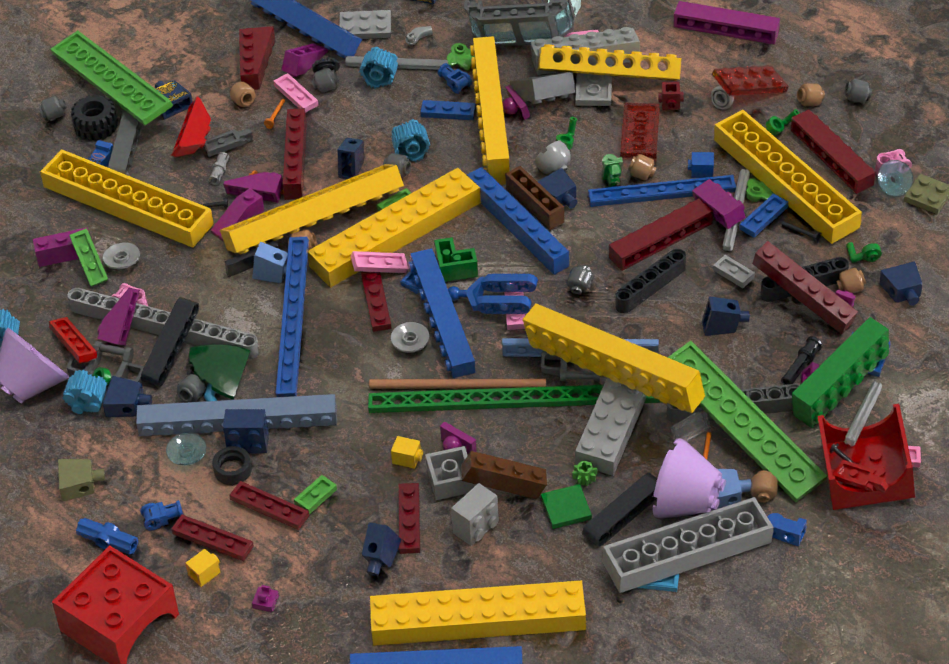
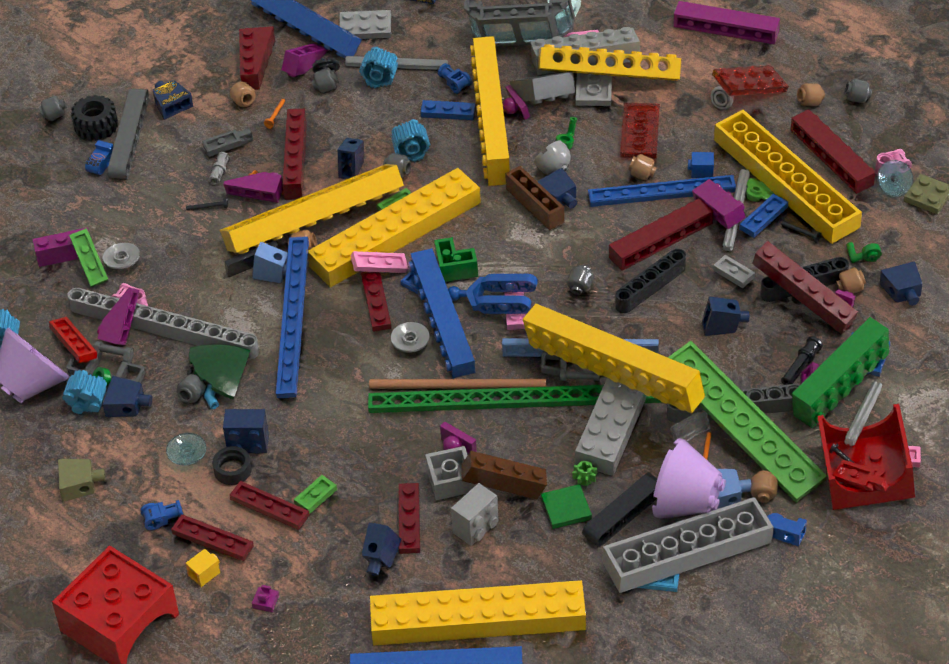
(107, 535): blue piece -> none
(111, 77): bright green plate -> none
(127, 198): yellow brick -> none
(170, 341): black beam -> none
(193, 130): red wedge -> none
(209, 415): sand blue brick -> none
(242, 208): magenta slope -> none
(295, 92): bright pink plate -> none
(406, 452): yellow brick -> none
(418, 33): light grey arm -> none
(460, 55): bright green plate -> none
(520, 222): blue brick -> none
(611, 169): green hips -> none
(670, 96): dark red brick -> none
(776, 125): green plate -> none

